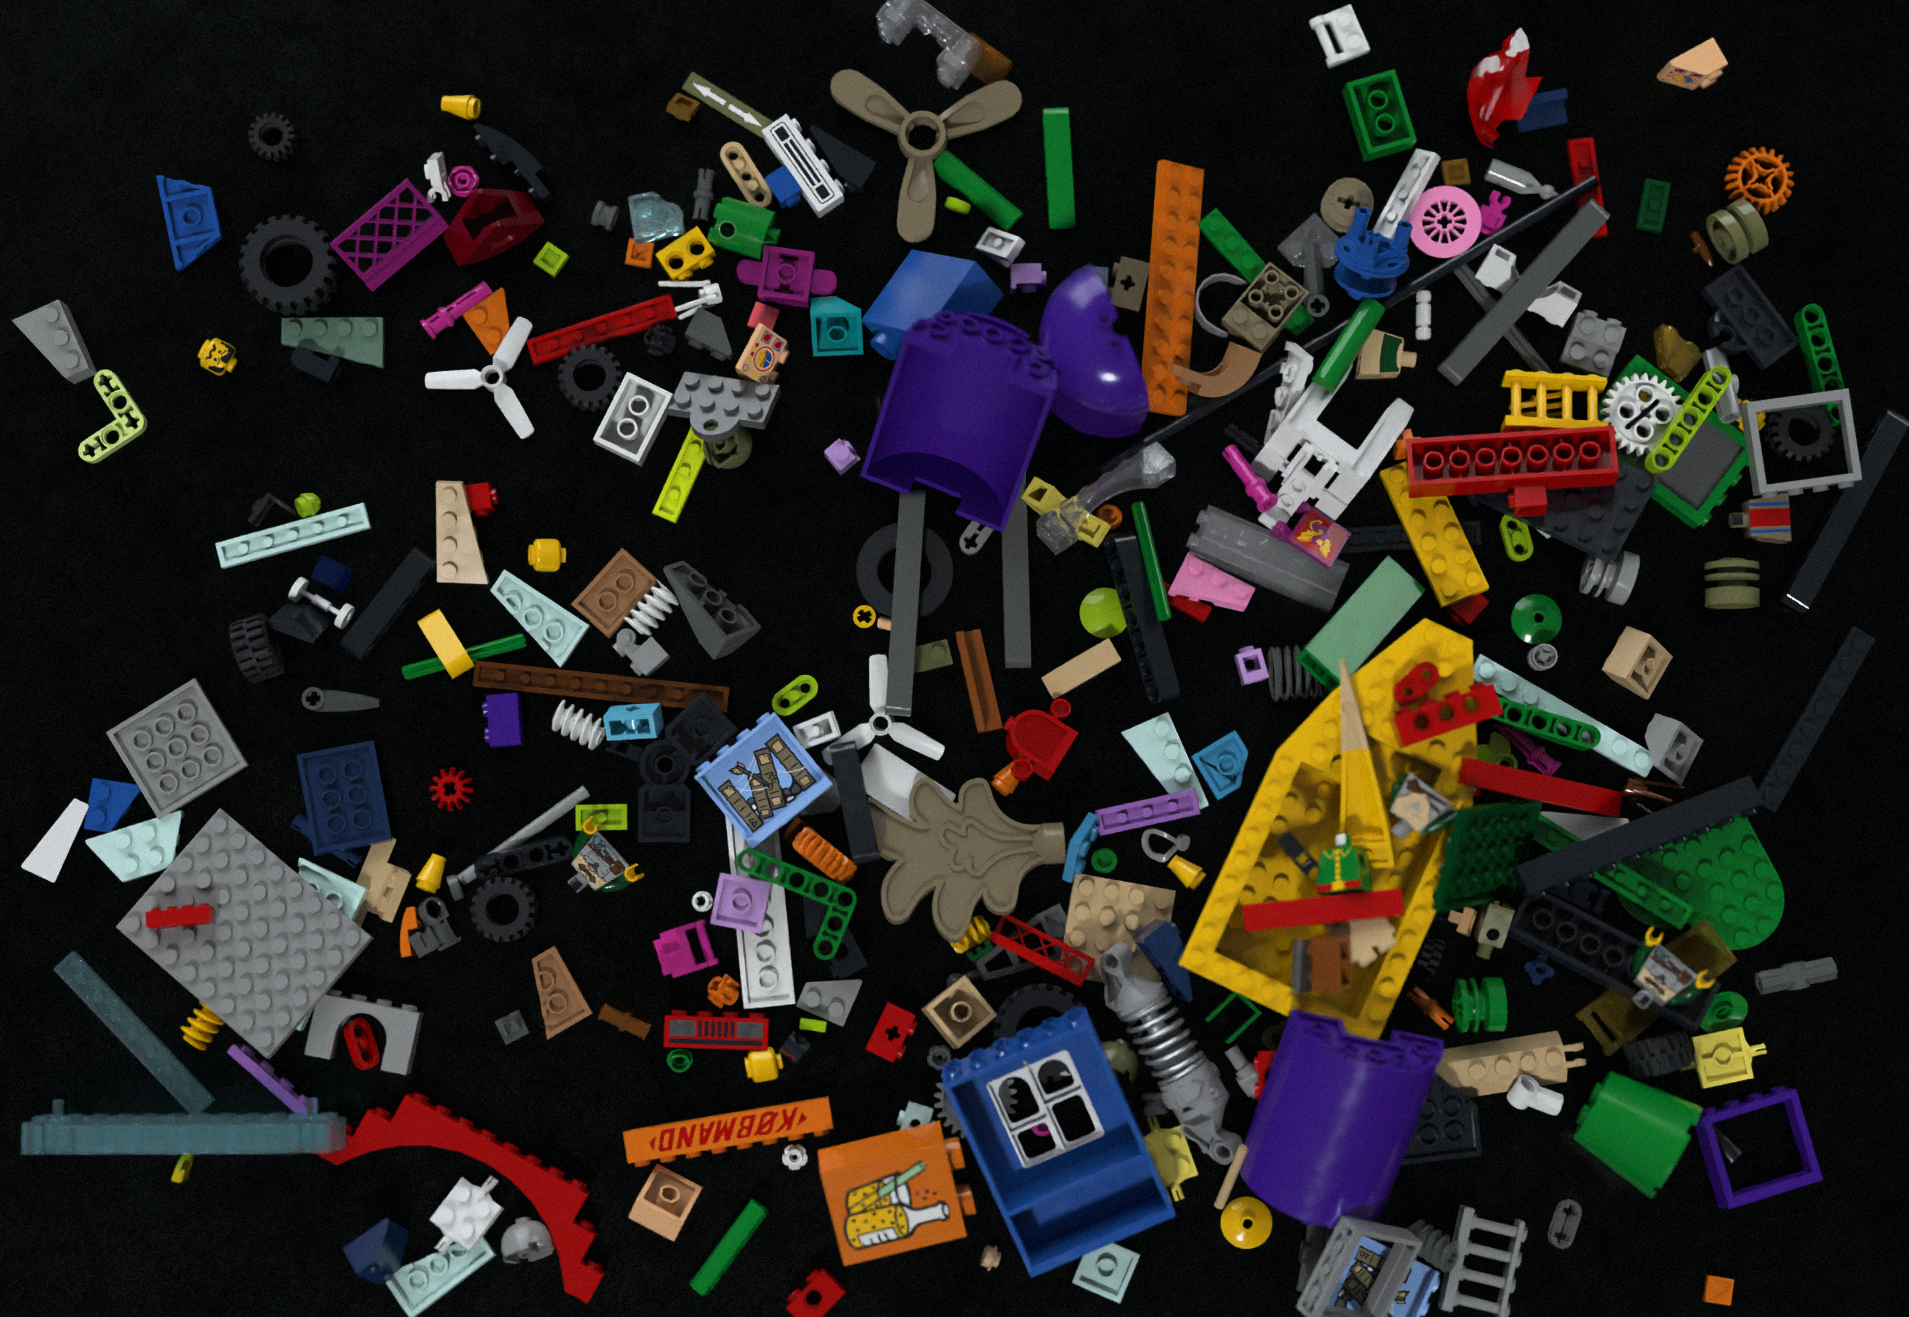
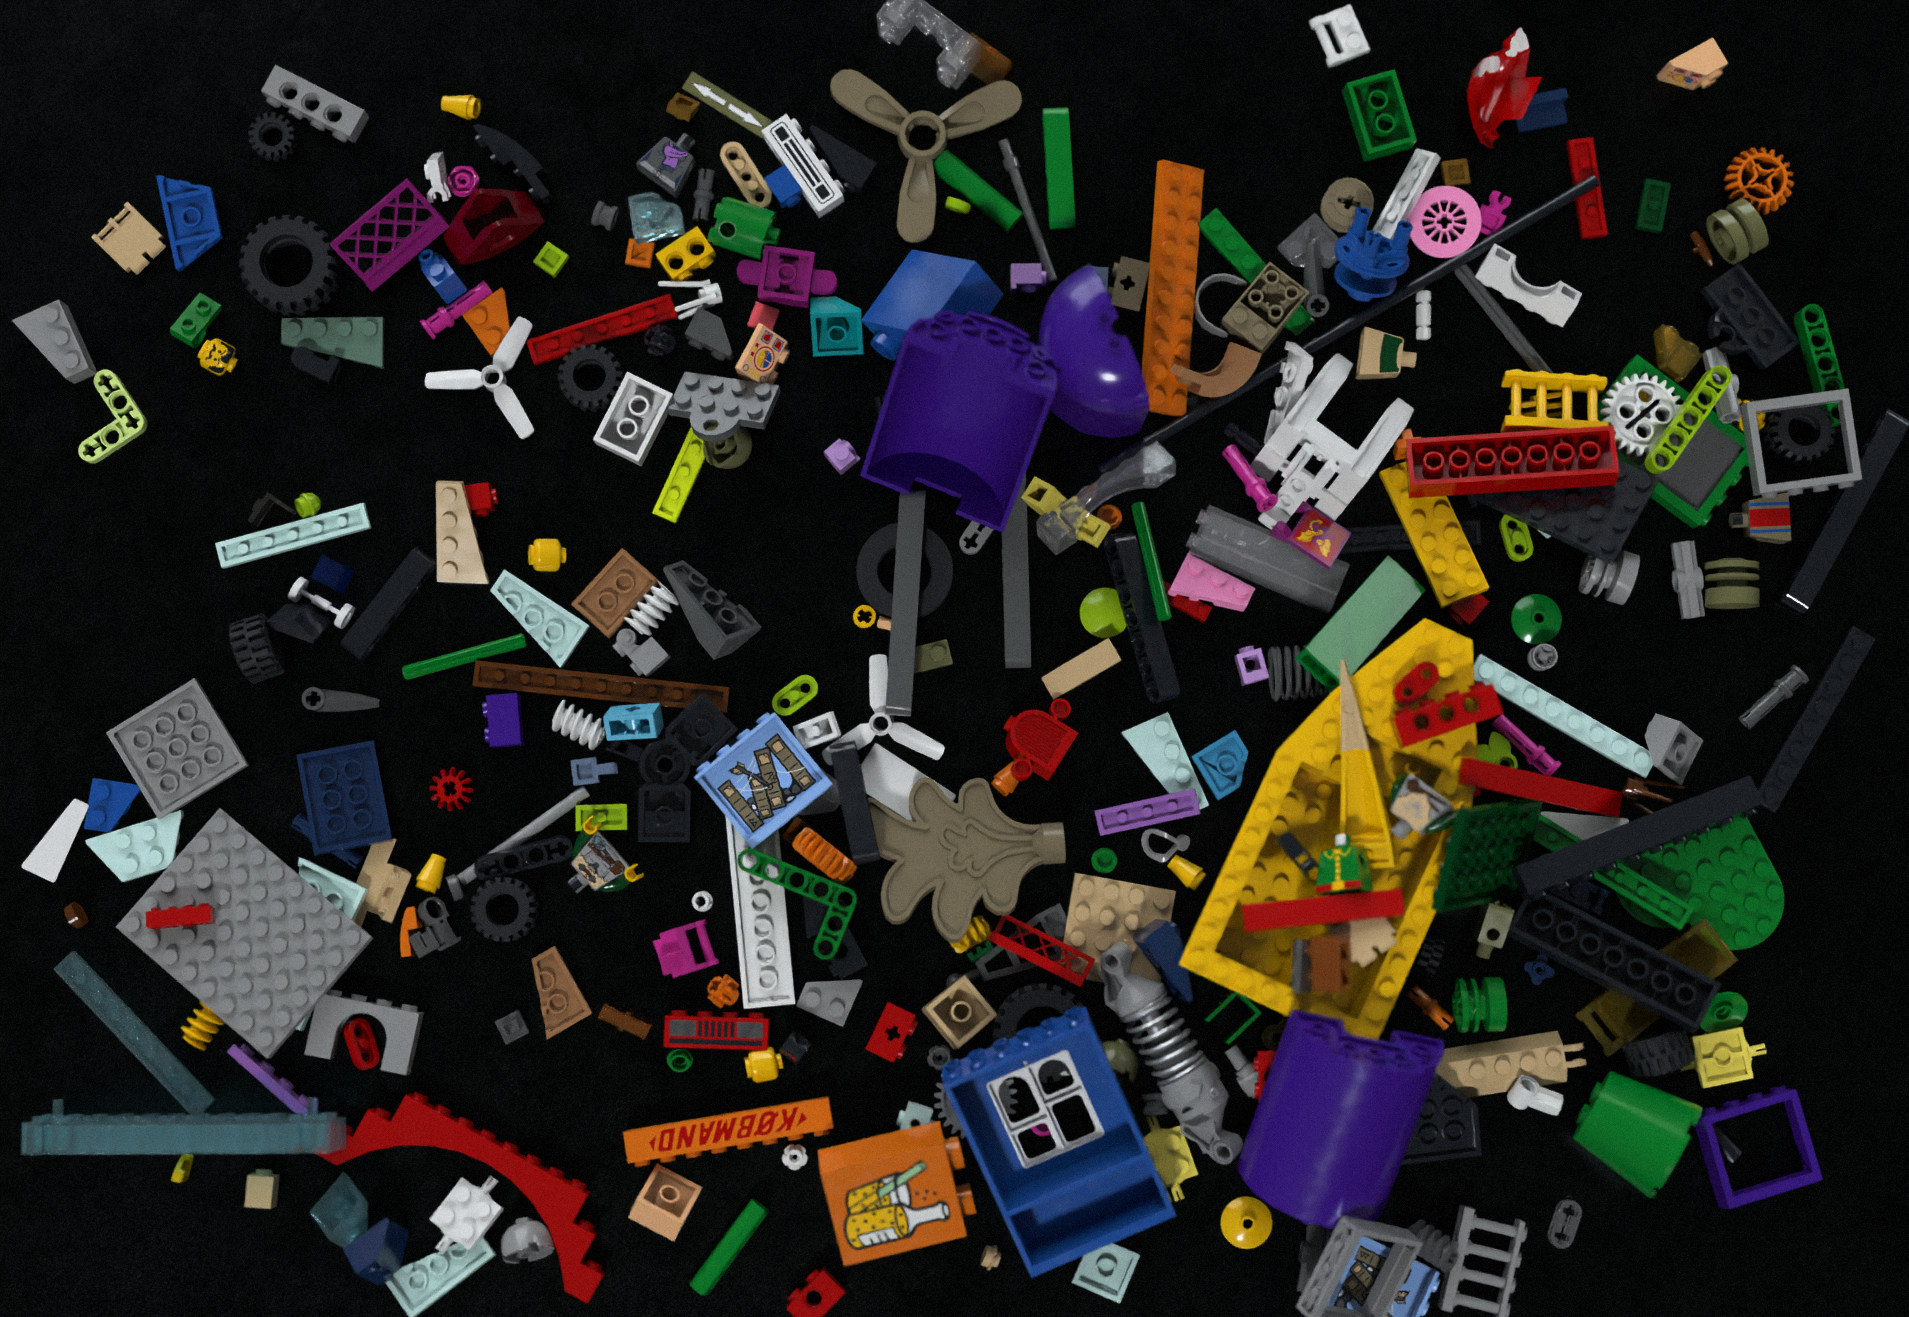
(75, 915): none -> reddish brown tile
(130, 240): none -> tan plate
(194, 320): none -> green plate
(262, 1189): none -> tan brick
(282, 82): none -> light grey brick
(342, 1212): none -> clear light blue slope
(441, 275): none -> blue brick
(445, 643): yellow beam -> none
(588, 770): none -> sand blue plate
(669, 163): none -> torso
(740, 903): lavender plate -> none
(813, 1024): lime tile -> none
(978, 681): dark orange fence -> none
(1000, 246): white slope -> none
(1011, 165): none -> flat silver bar
(1079, 847): dark azure plate -> none
(1231, 1176): tan bar -> none
(1349, 344): green brick -> none
(1464, 920): light nougat tile -> none
(1517, 180): light grey wheel -> none
(1524, 291): dark grey beam -> none
(1528, 499): red brick -> none
(1549, 725): green beam -> none
(1592, 343): light grey plate -> none
(1637, 662): tan slope -> none
(1663, 975): torso -> none
(1687, 579): none -> light grey piece
(1718, 1290): orange tile -> none
(1781, 689): none -> dark grey pin
(1795, 975): dark grey piece -> none

